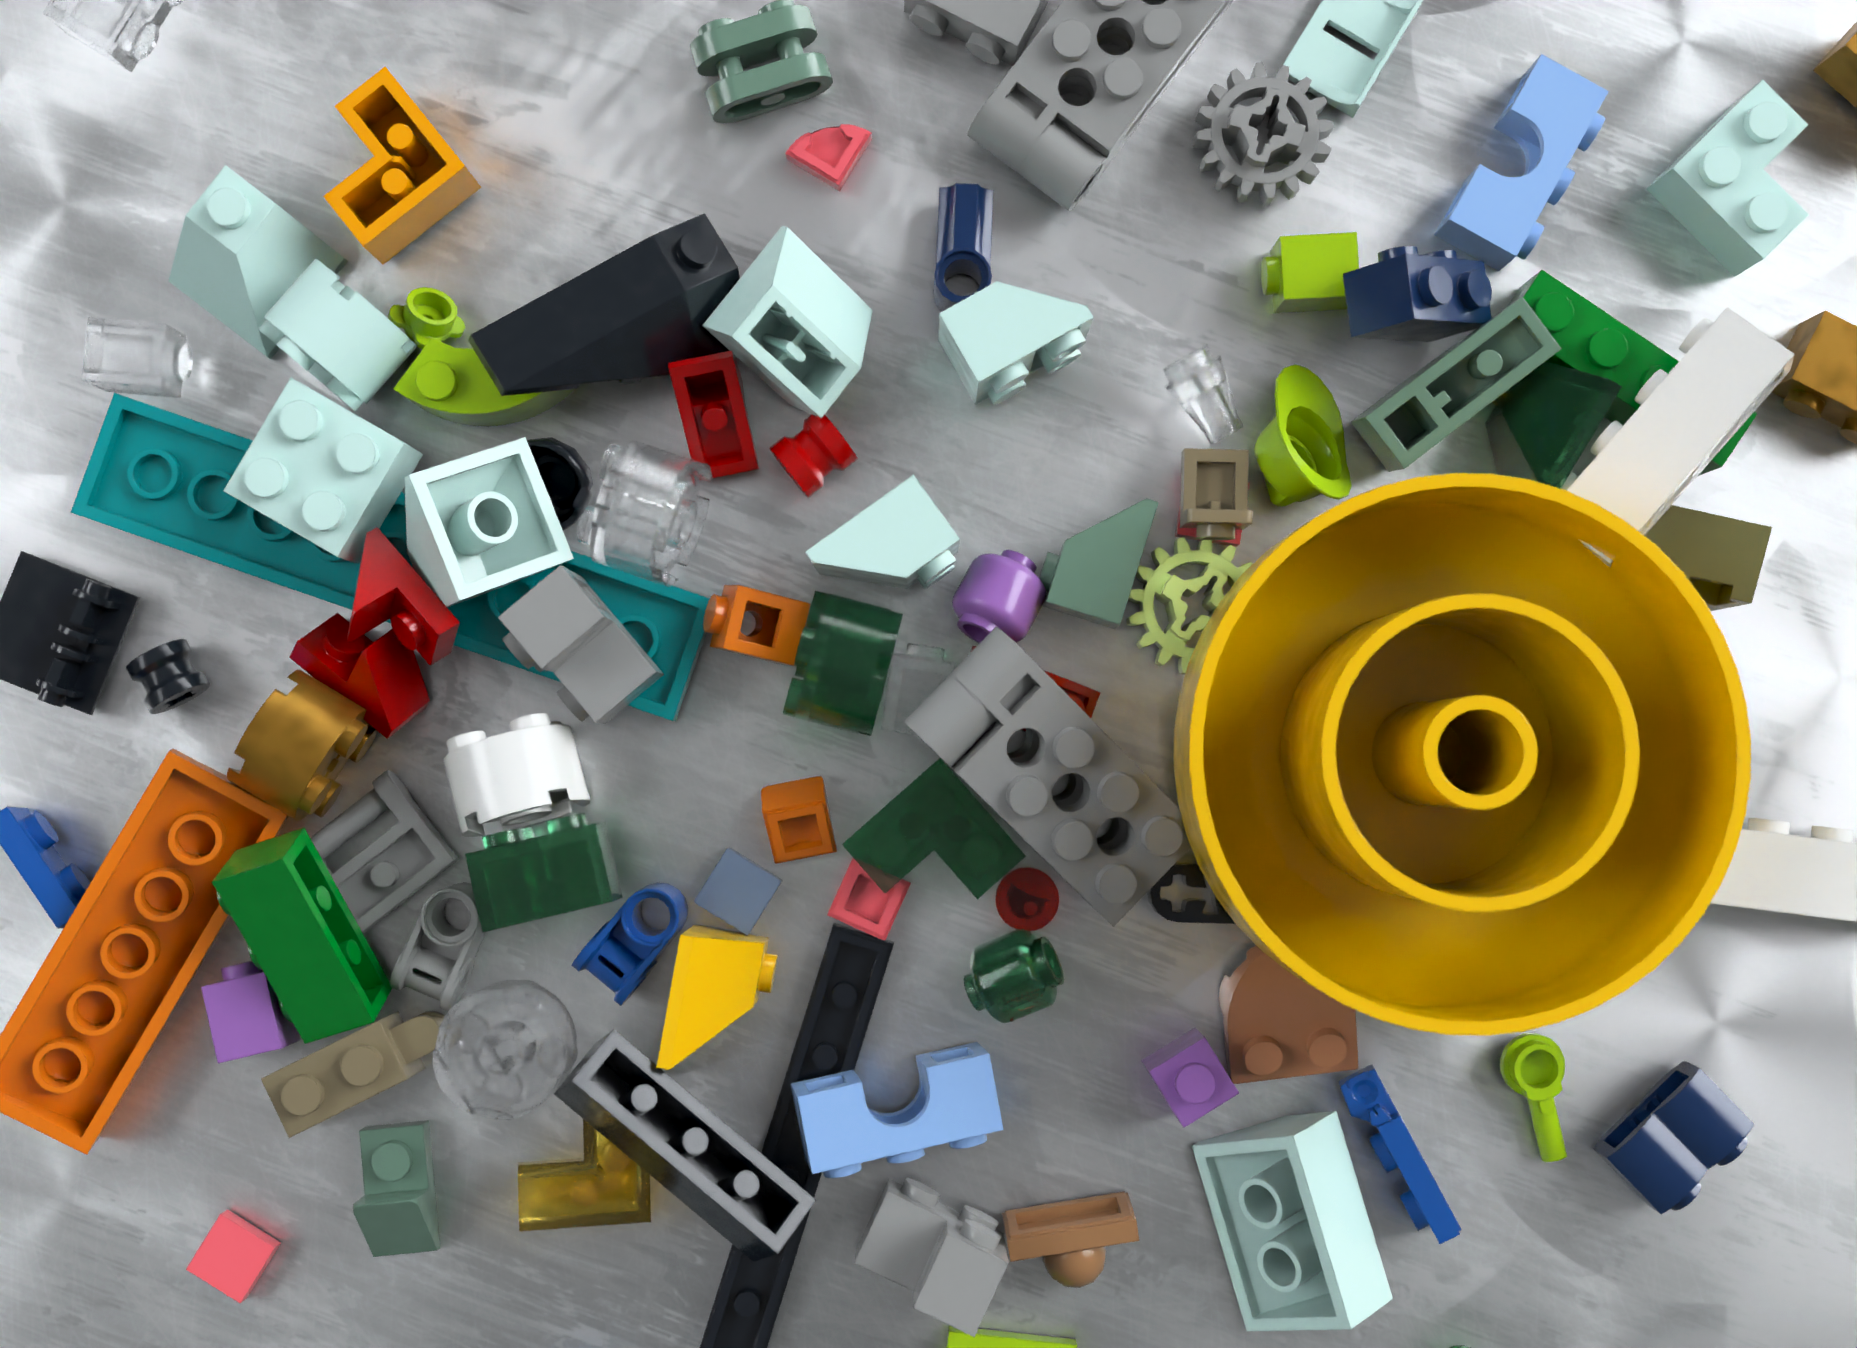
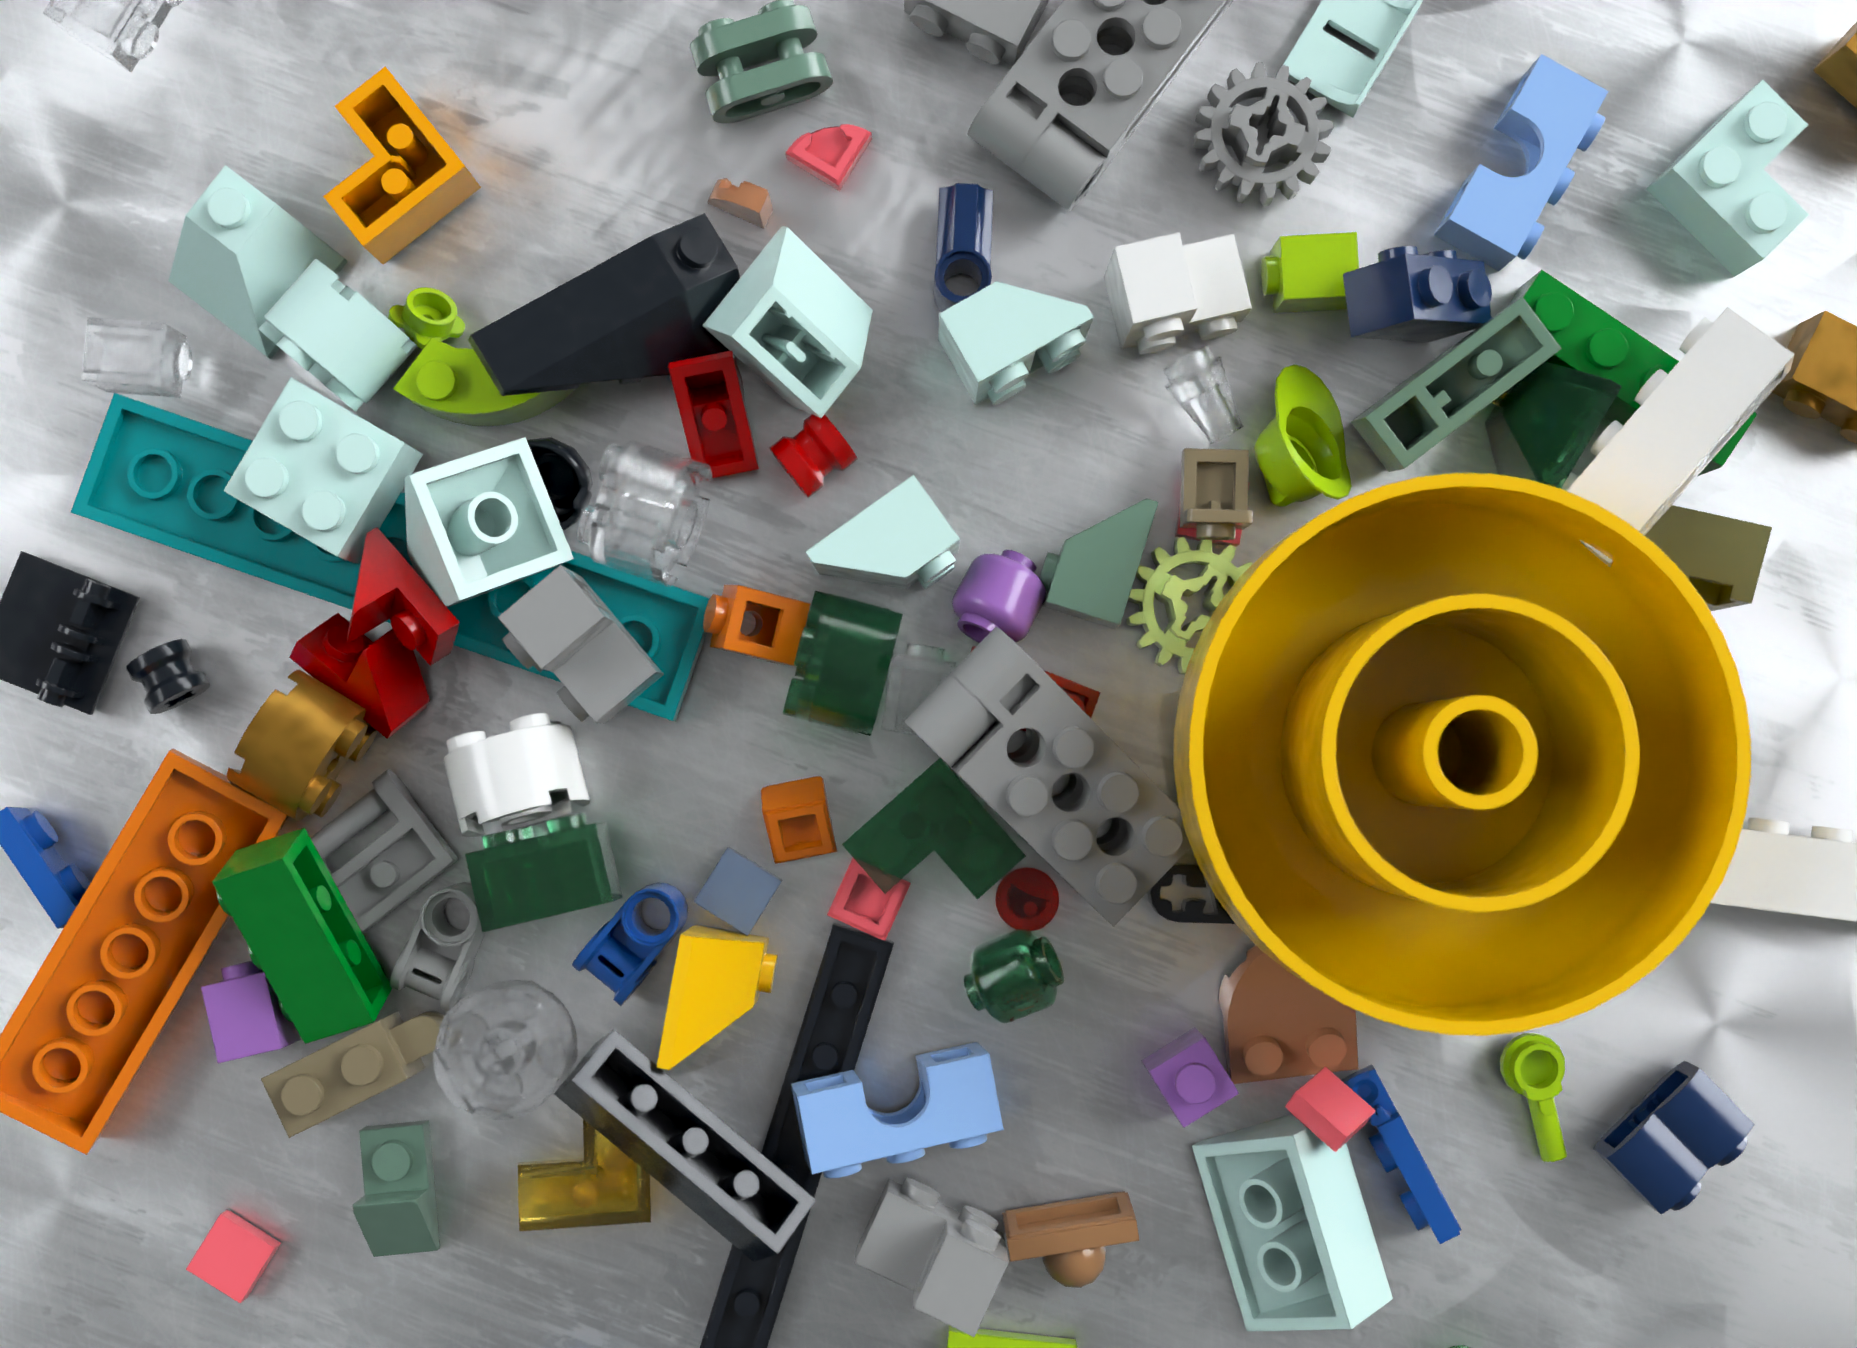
(746, 202): none -> nougat tile
(1175, 290): none -> white brick
(1330, 1109): none -> coral tile

